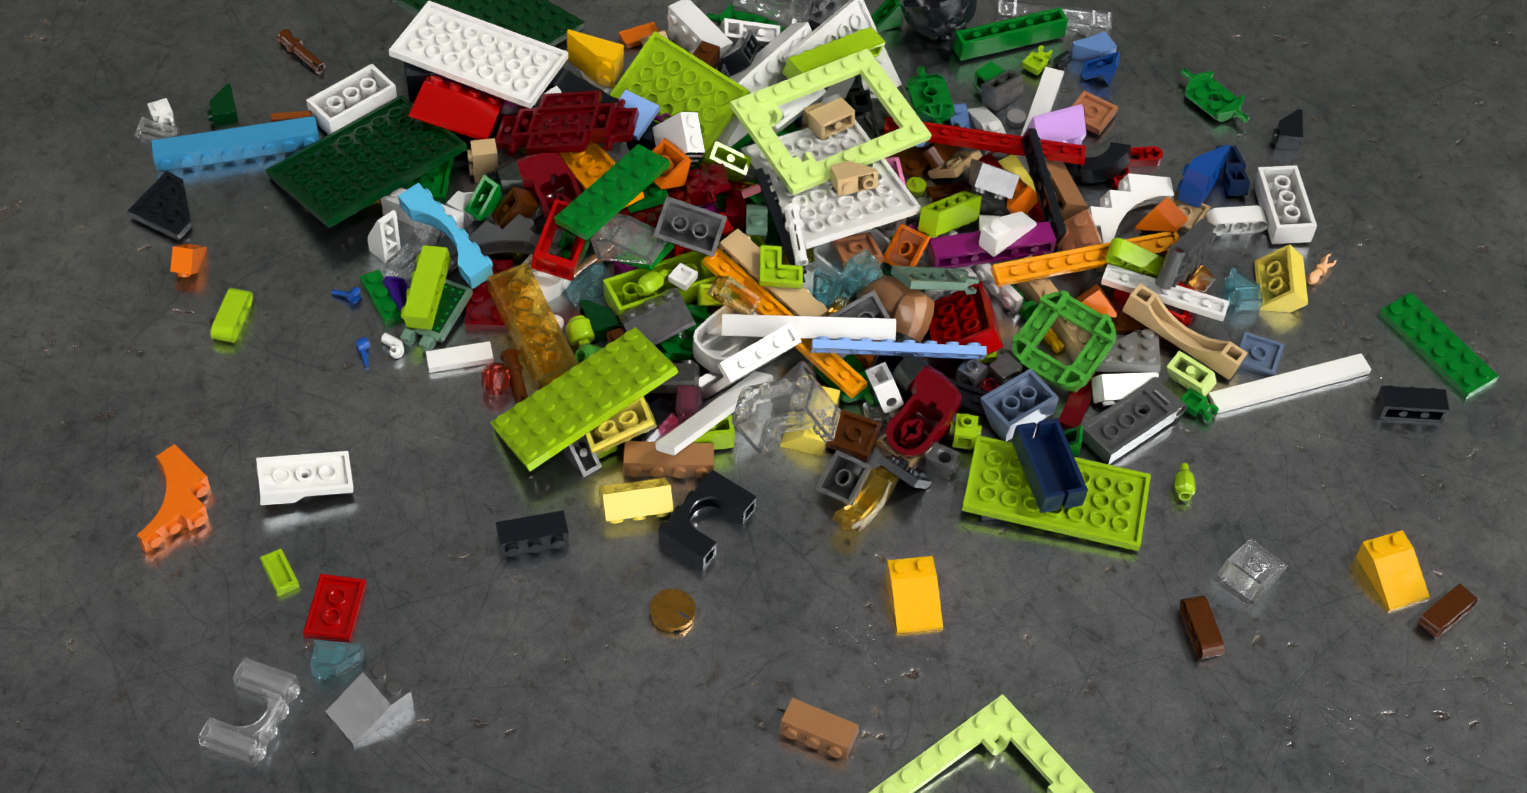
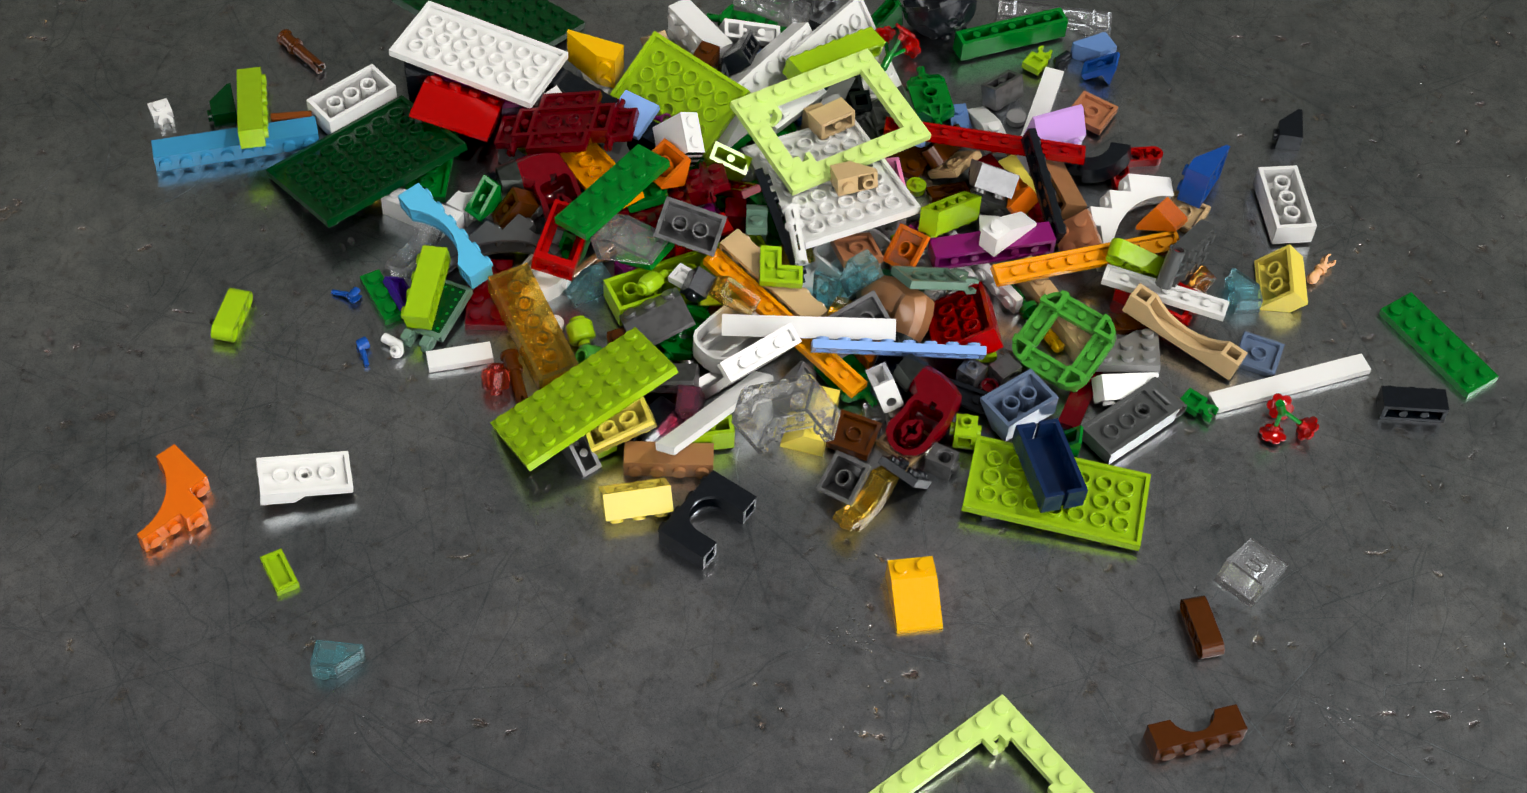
(138, 134): clear tile -> none
(164, 207): black plate -> none
(187, 259): orange slope -> none
(250, 742): clear arch -> none
(252, 107): none -> lime brick
(334, 608): red tile -> none
(370, 703): flat silver slope -> none
(384, 237): white slope -> none
(483, 158): tan brick -> none
(532, 533): black brick -> none
(601, 319): dark green slope -> none
(631, 37): orange tile -> none
(672, 610): pearl gold tile -> none
(697, 284): none -> black brick
(819, 729): medium nougat brick -> none
(905, 37): none -> red plant
(986, 73): green brick -> none
(1098, 301): orange slope -> none
(1168, 740): none -> reddish brown arch
(1184, 483): lime plant -> none
(1191, 374): yellowish green brick -> none
(1203, 87): green plate -> none
(1233, 173): dark blue slope -> none
(1237, 220): white beam -> none
(1281, 409): none -> red plant
(1393, 570): yellow slope -> none
(1447, 611): reddish brown beam -> none

